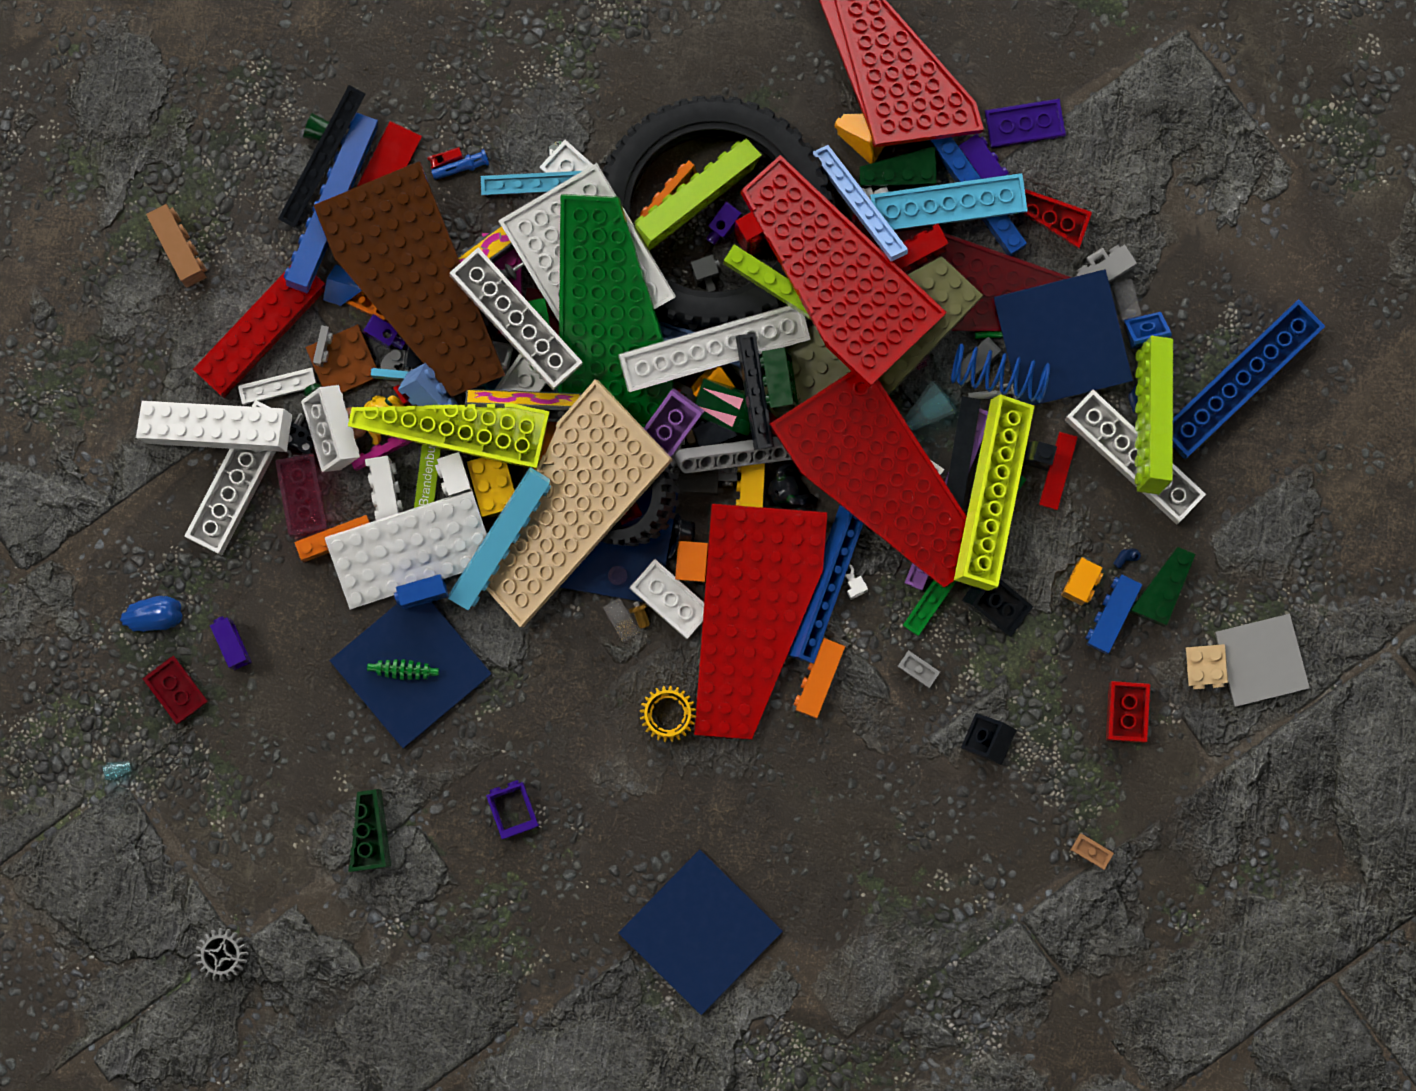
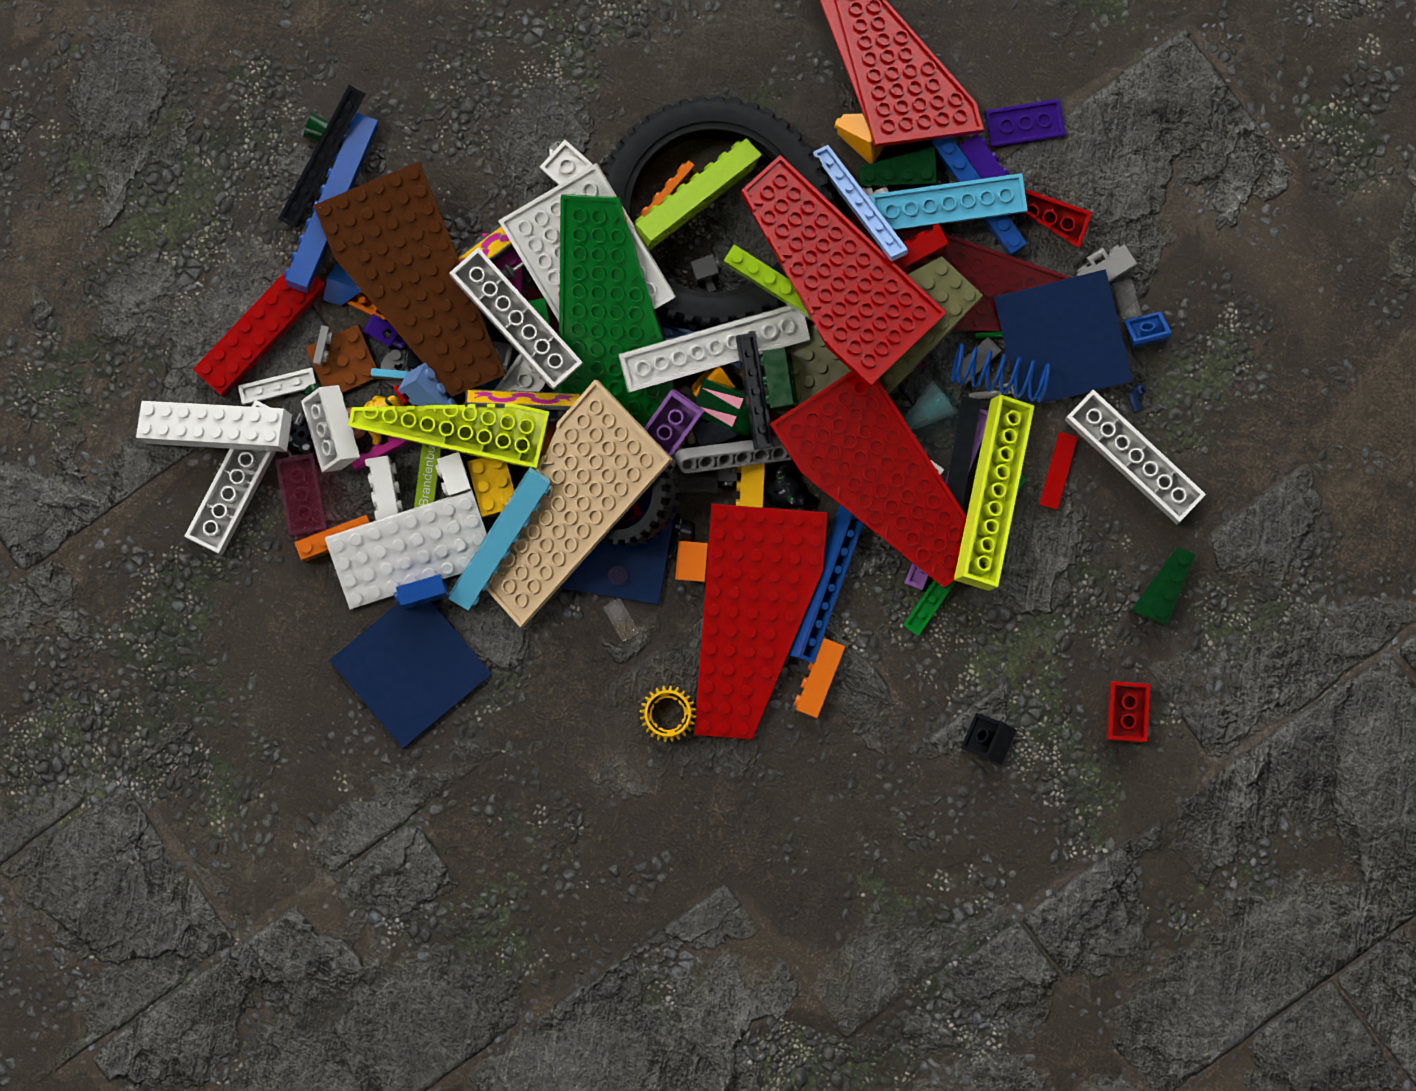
(116, 769): clear light blue cone -> none
(152, 614): blue hair -> none
(175, 690): dark red plate -> none
(177, 247): medium nougat brick -> none
(223, 946): light grey gear -> none
(230, 643): dark purple window -> none
(369, 834): dark green wedge -> none
(391, 153): red piece -> none
(403, 669): green piece -> none
(449, 157): red bar -> none
(461, 165): blue pin -> none
(497, 792): dark purple window -> none
(523, 182): medium azure plate -> none
(640, 614): pearl gold piece -> none
(669, 598): white plate -> none
(700, 932): dark blue tile -> none
(726, 215): dark purple torso -> none
(750, 234): red wedge -> none
(856, 585): white piece -> none
(918, 669): light grey plate -> none
(999, 606): black slope -> none
(1039, 455): black slope -> none
(1082, 581): light orange brick -> none
(1092, 851): medium nougat plate -> none
(1114, 614): blue brick -> none
(1126, 555): dark blue arm -> none
(1154, 415): lime brick -> none
(1207, 666): tan plate -> none
(1244, 377): blue brick -> none
(1263, 660): light grey tile -> none

